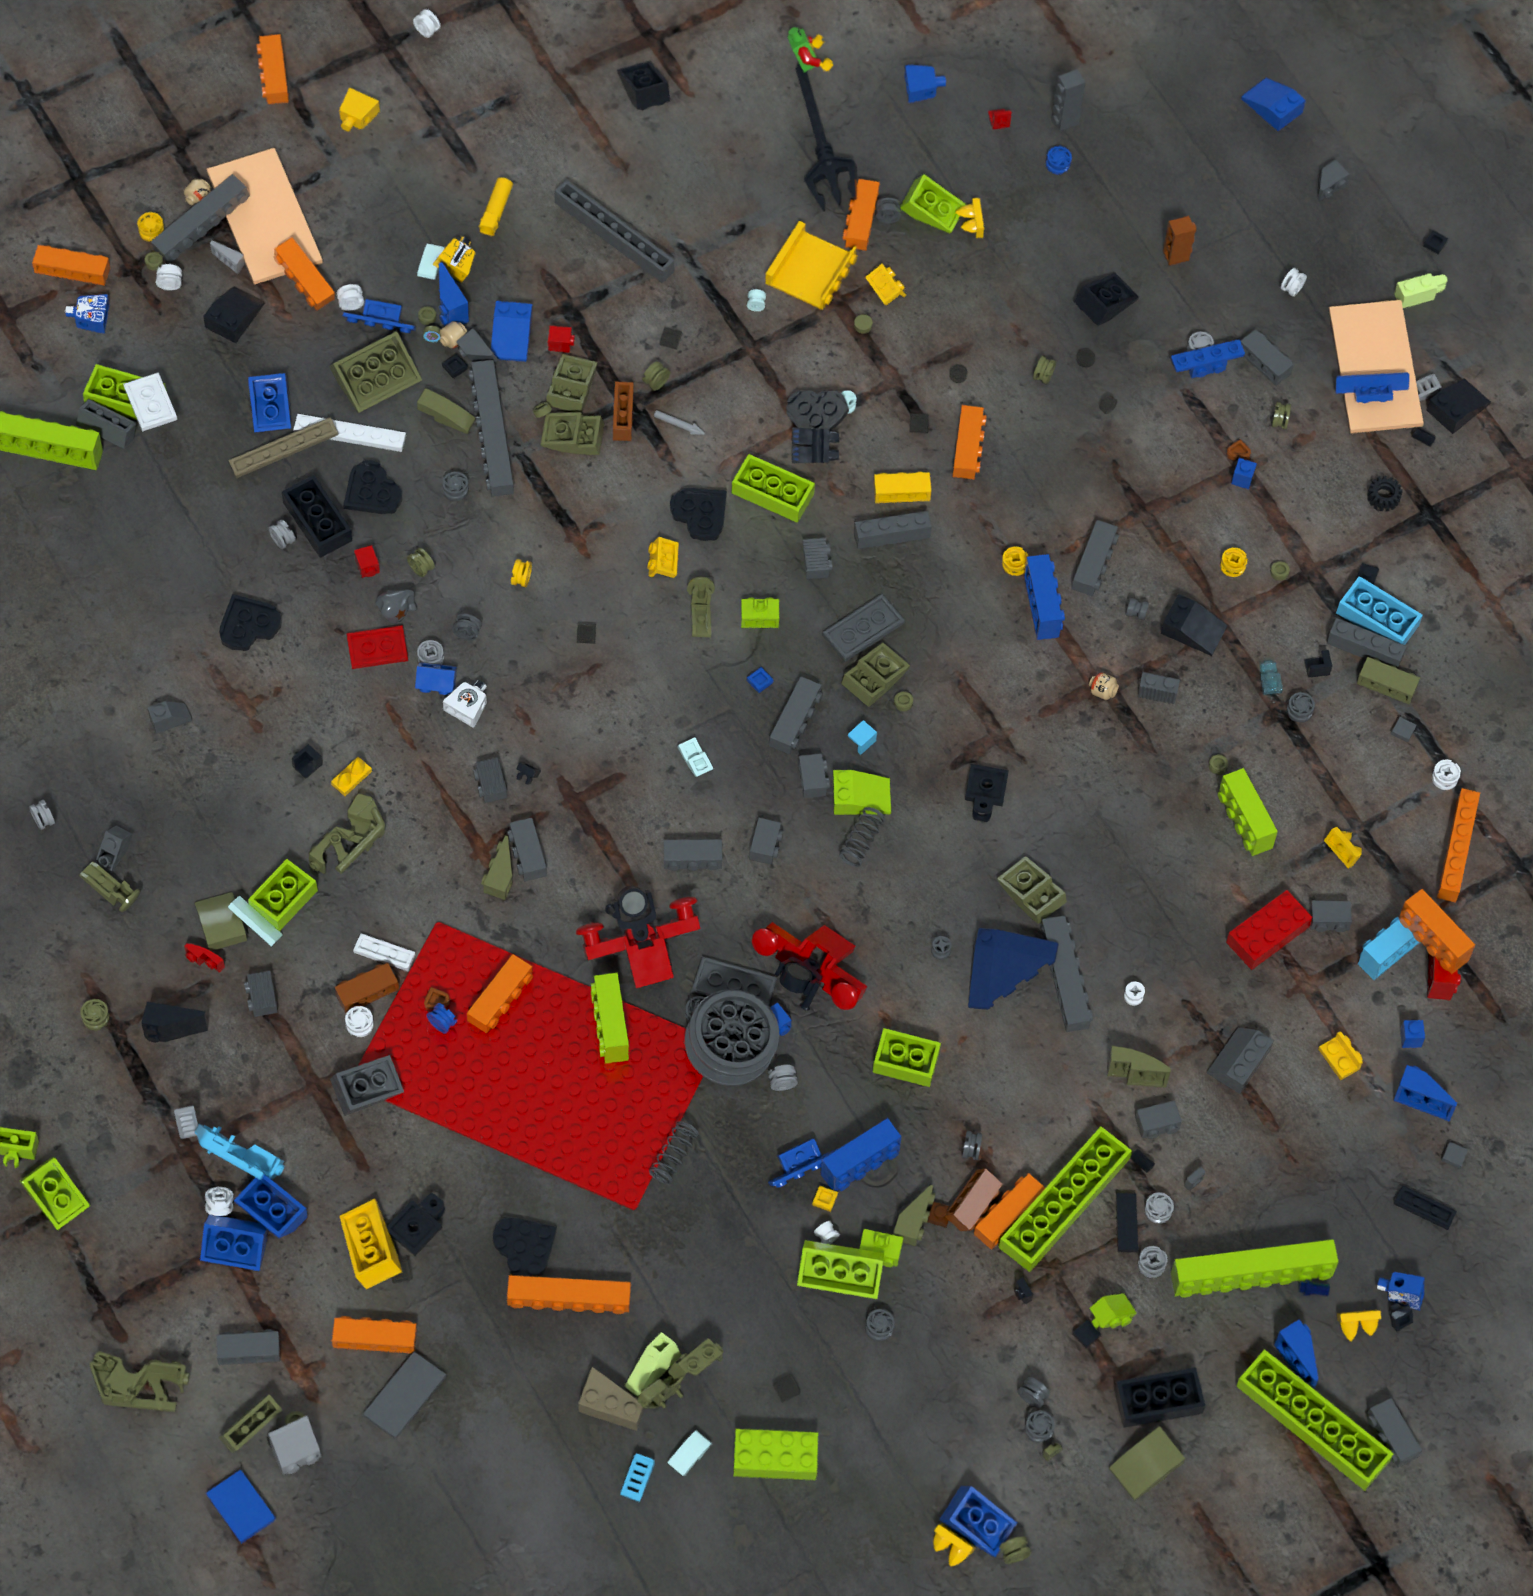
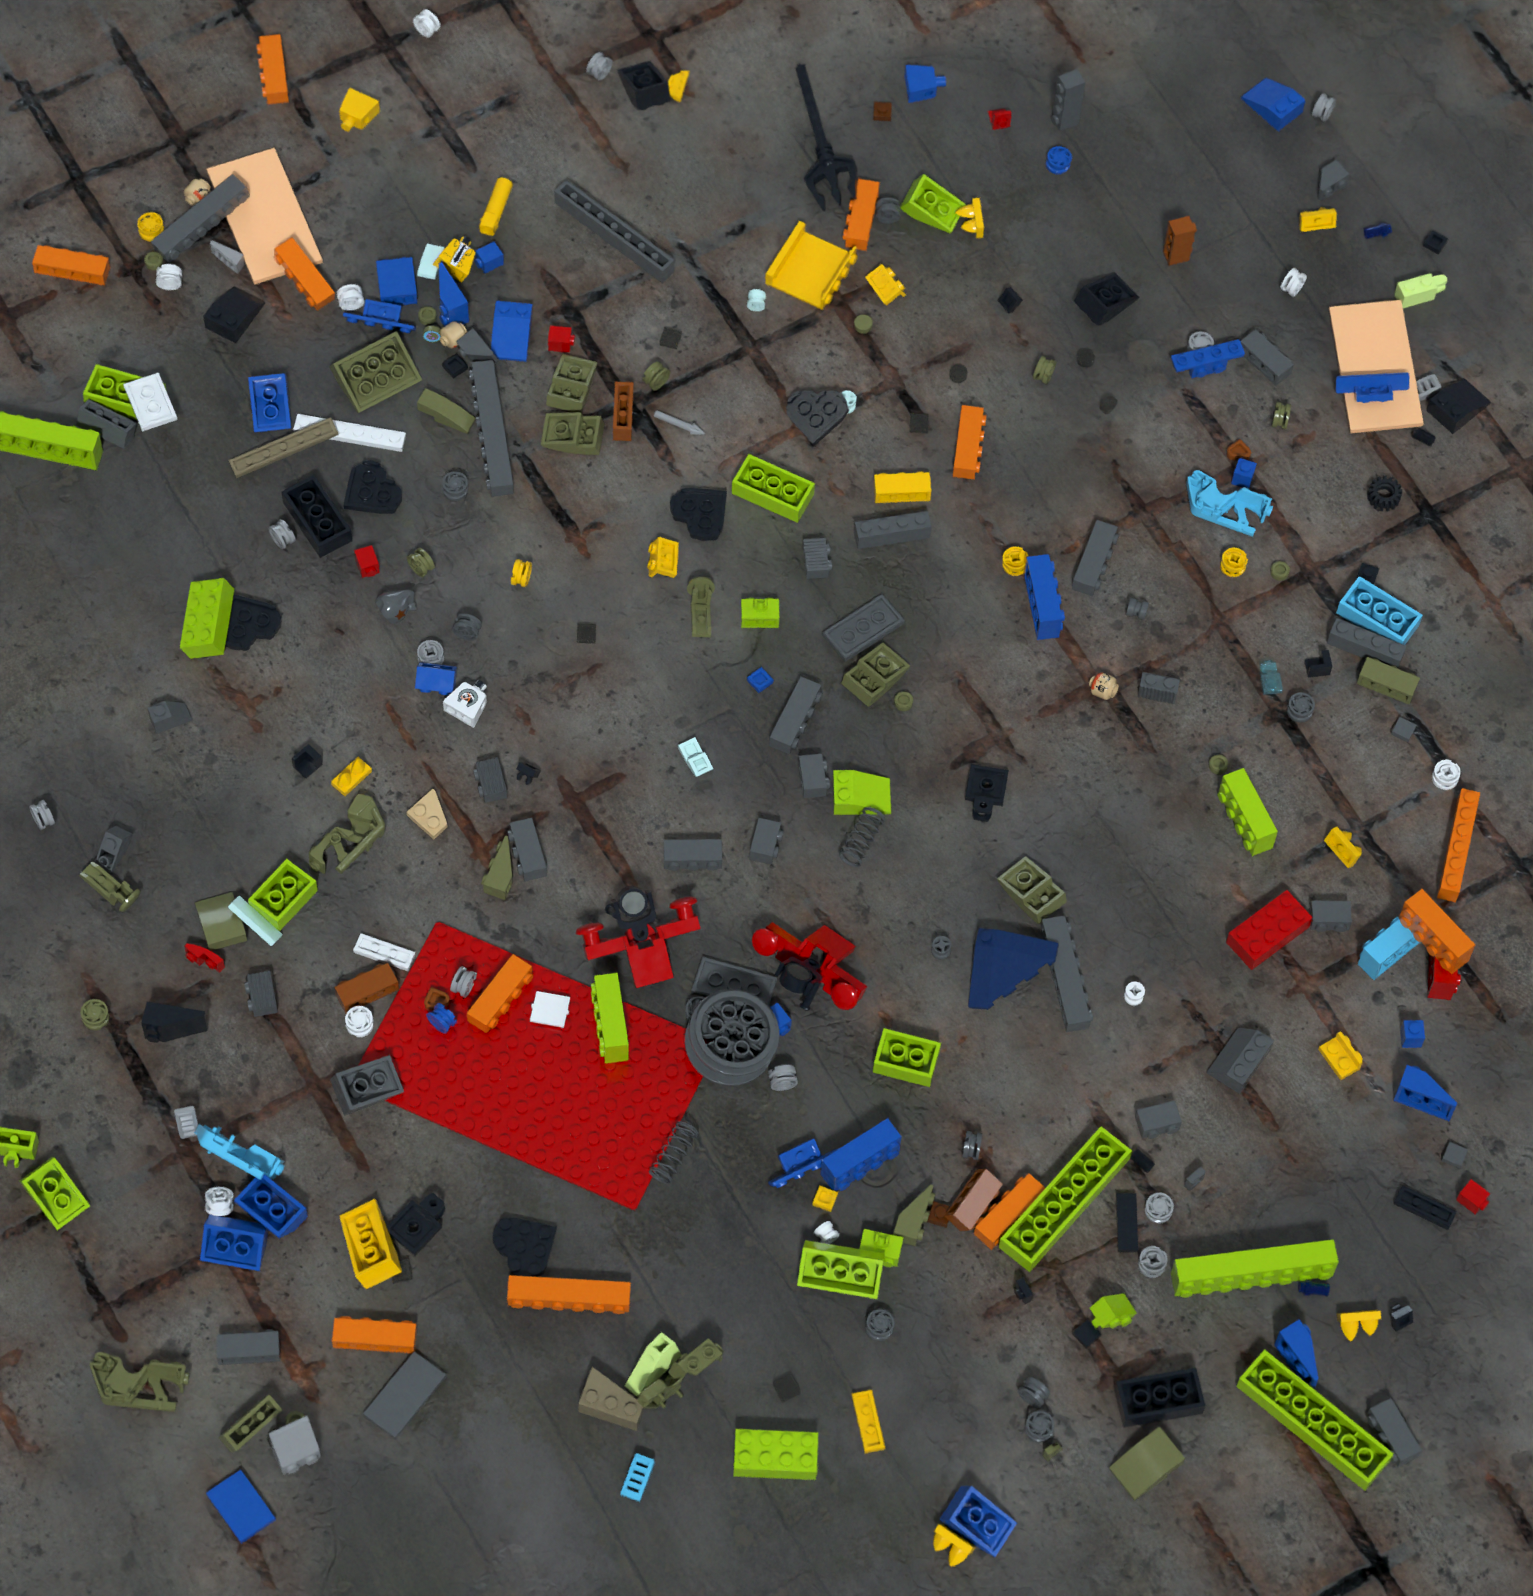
(90, 312): blue torso -> none
(207, 618): none -> lime brick
(377, 647): red tile -> none
(397, 281): none -> blue brick
(428, 815): none -> tan wing
(463, 981): none -> light grey wheel
(489, 257): none -> blue brick
(542, 409): olive tile -> none
(550, 1009): none -> white piece
(599, 66): none -> light grey wheel
(677, 85): none -> yellow plate
(689, 1453): light aqua slope -> none
(804, 51): torso -> none
(819, 445): black hips -> none
(863, 736): medium azure panel -> none
(868, 1421): none -> yellow tile
(882, 111): none -> reddish brown plate
(1009, 300): none -> black tile
(1015, 1550): olive wheel -> none
(1137, 1067): olive slope -> none
(1193, 625): black slope -> none
(1210, 504): none -> medium azure piece
(1317, 220): none -> yellow tile
(1324, 107): none -> light grey wheel
(1381, 230): none -> clear blue animal
(1404, 1289): blue torso -> none
(1474, 1197): none -> red brick

